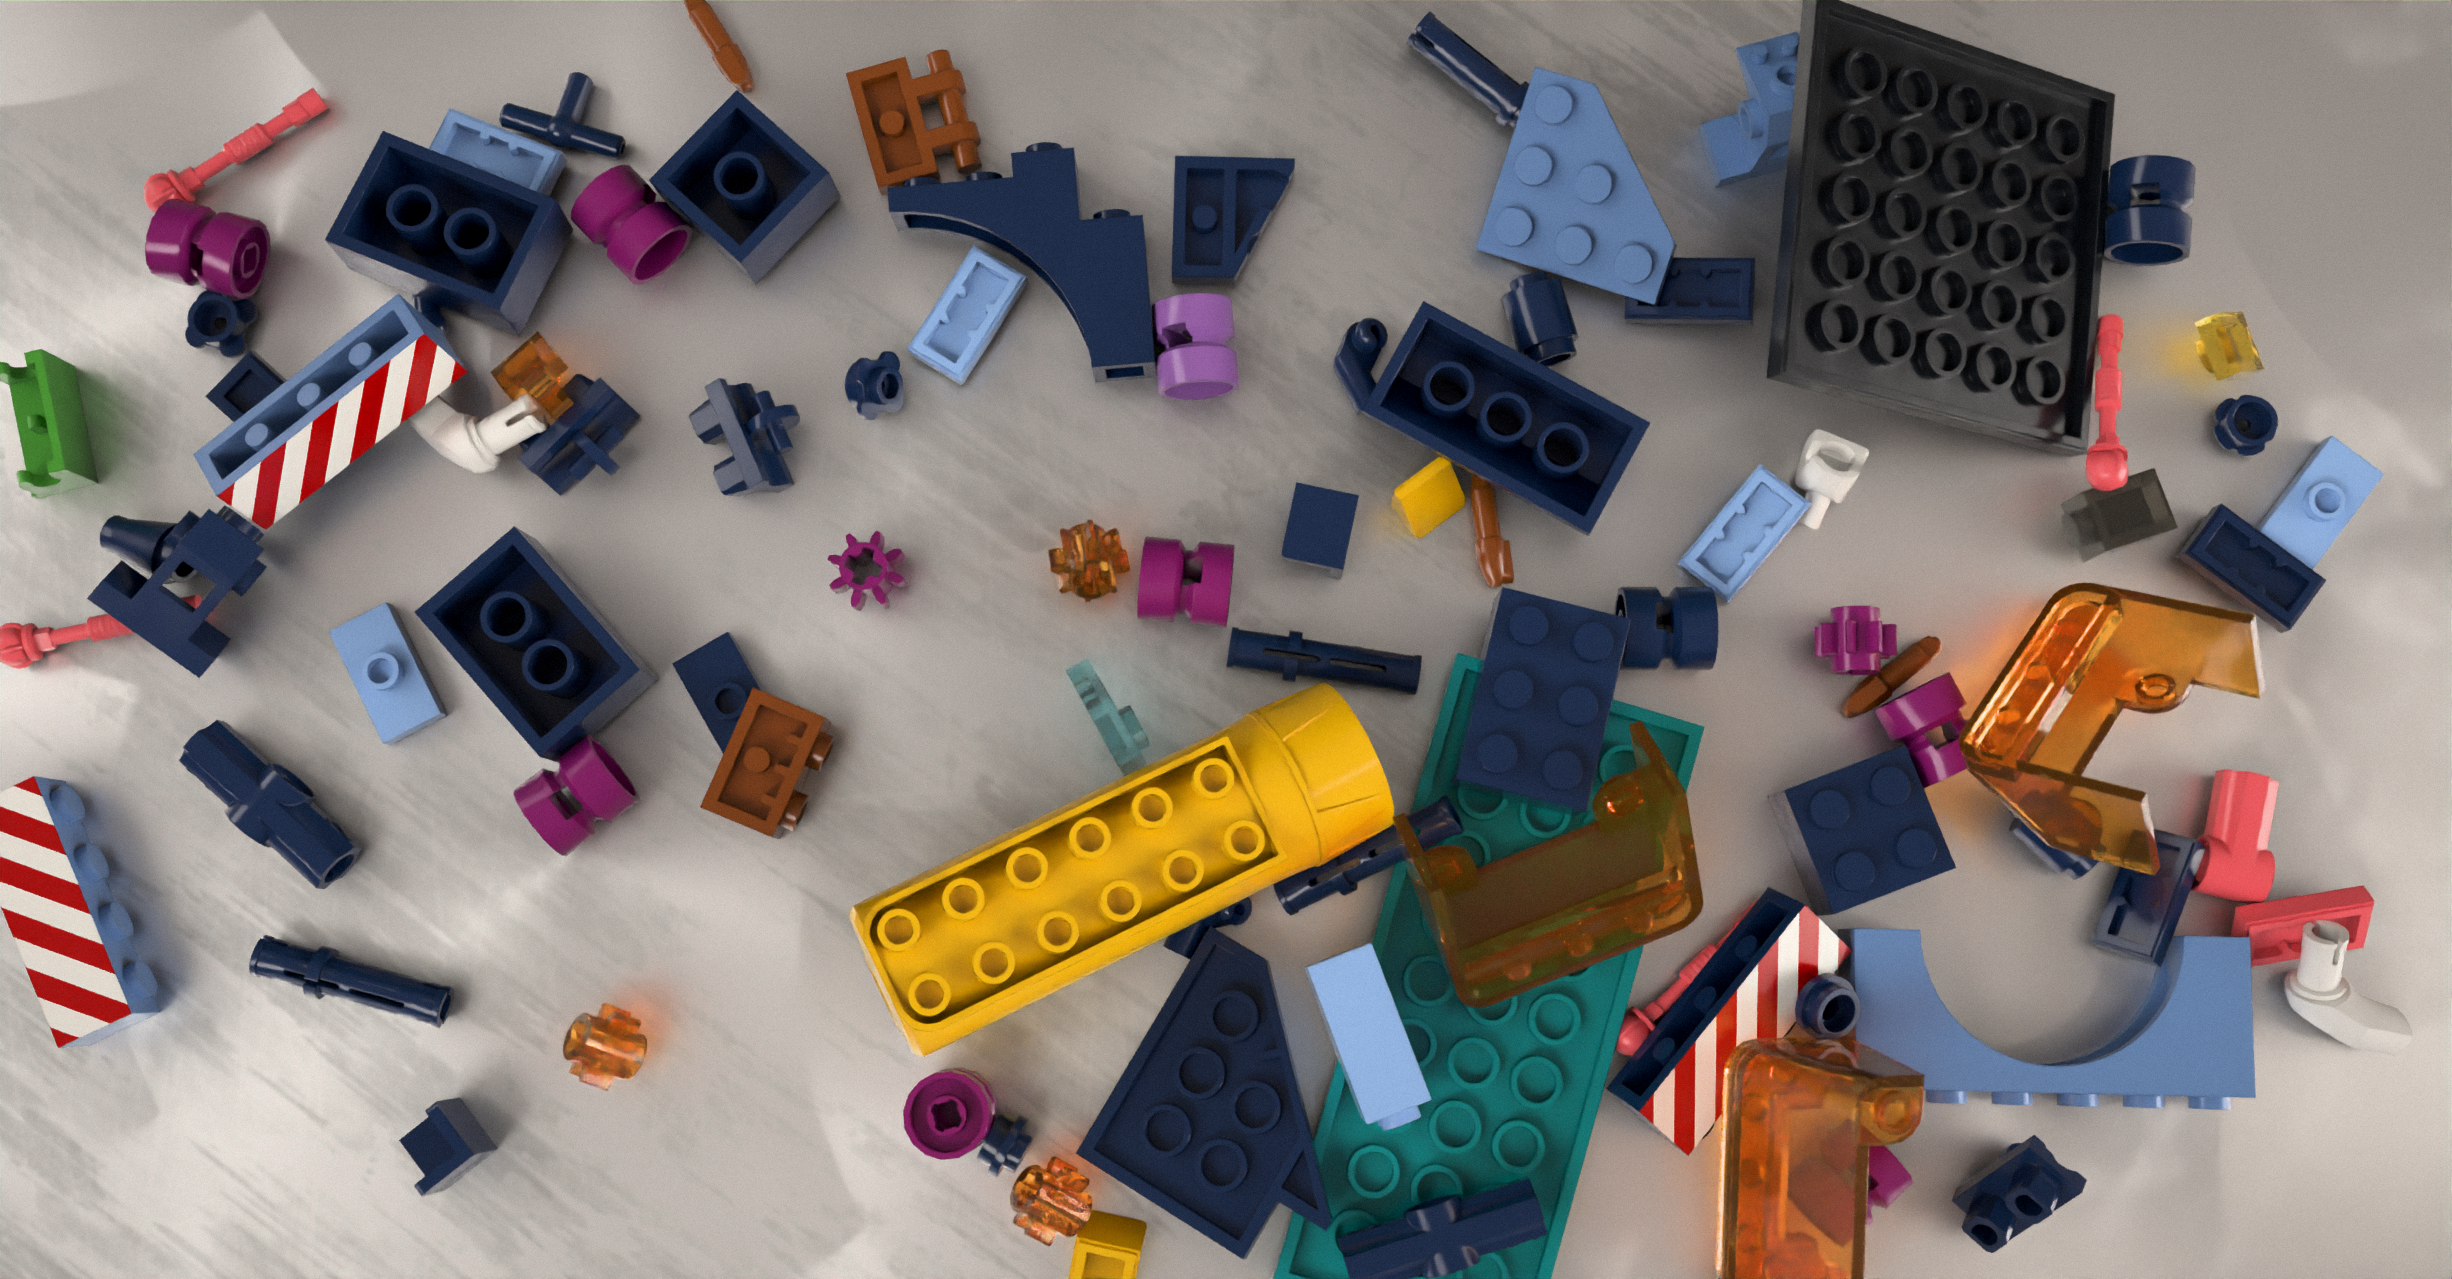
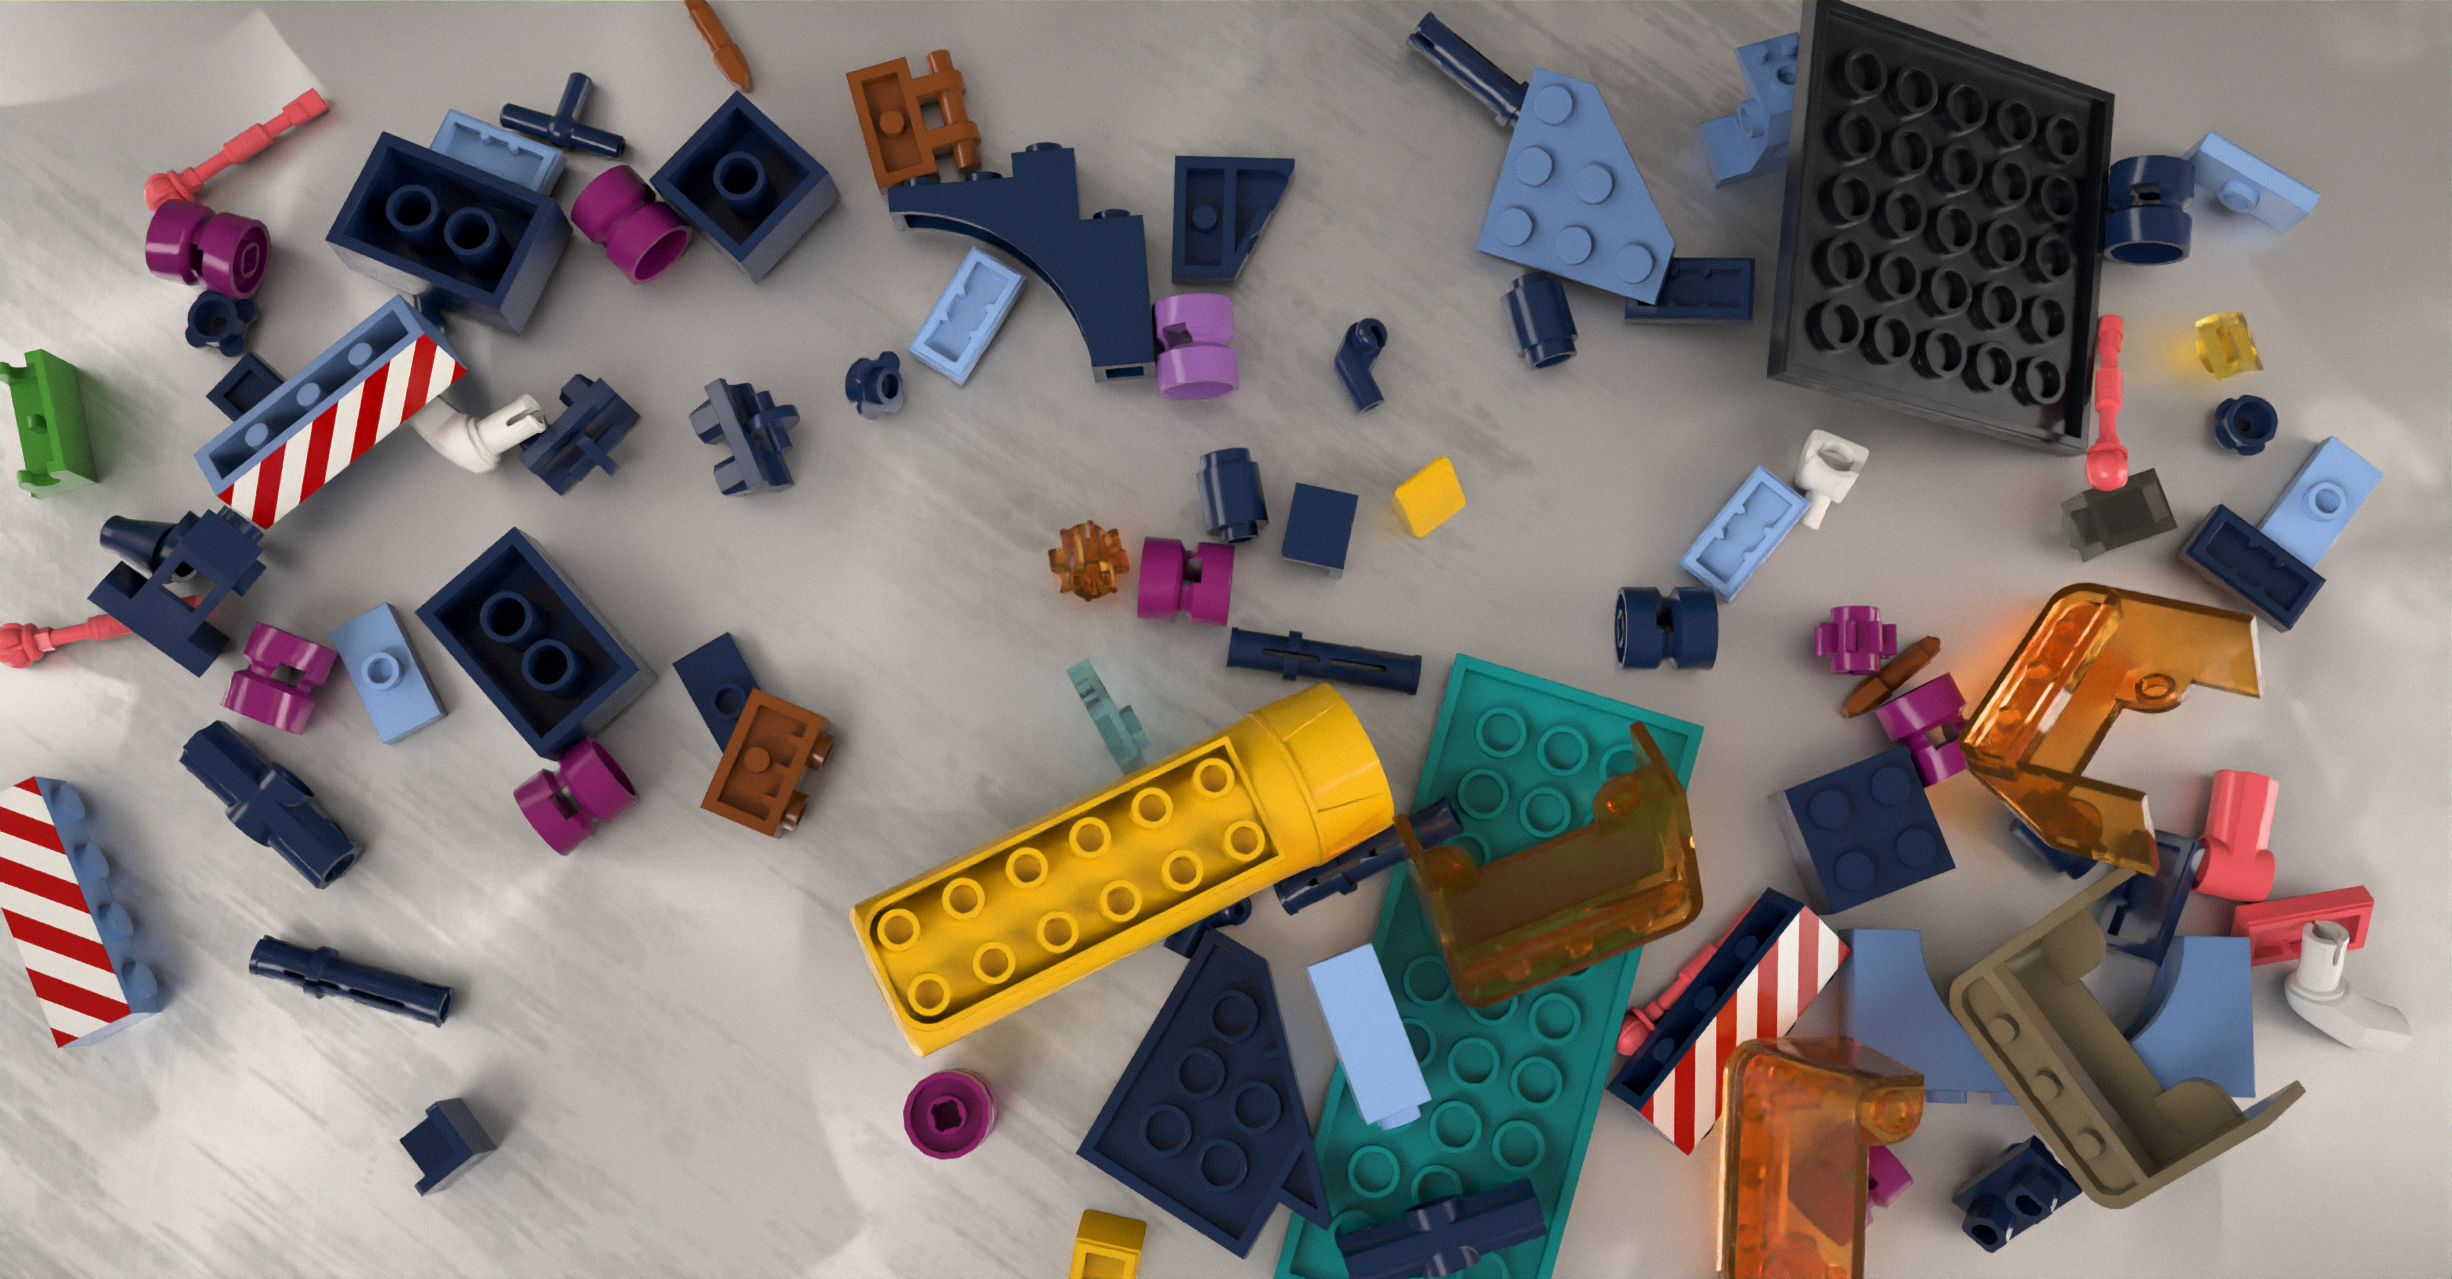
(271, 700): none -> magenta wheel
(535, 371): clear orange plate -> none
(605, 1046): clear orange gear -> none
(861, 555): magenta gear -> none
(1005, 1145): dark blue plate -> none
(1051, 1201): clear orange gear -> none
(1232, 495): none -> dark blue brick
(1491, 549): dark orange piece -> none
(1505, 418): dark blue slope -> none
(1540, 702): dark blue brick -> none
(1827, 1007): dark blue plate -> none
(2079, 1072): none -> dark tan windscreen
(2250, 183): none -> light blue plate

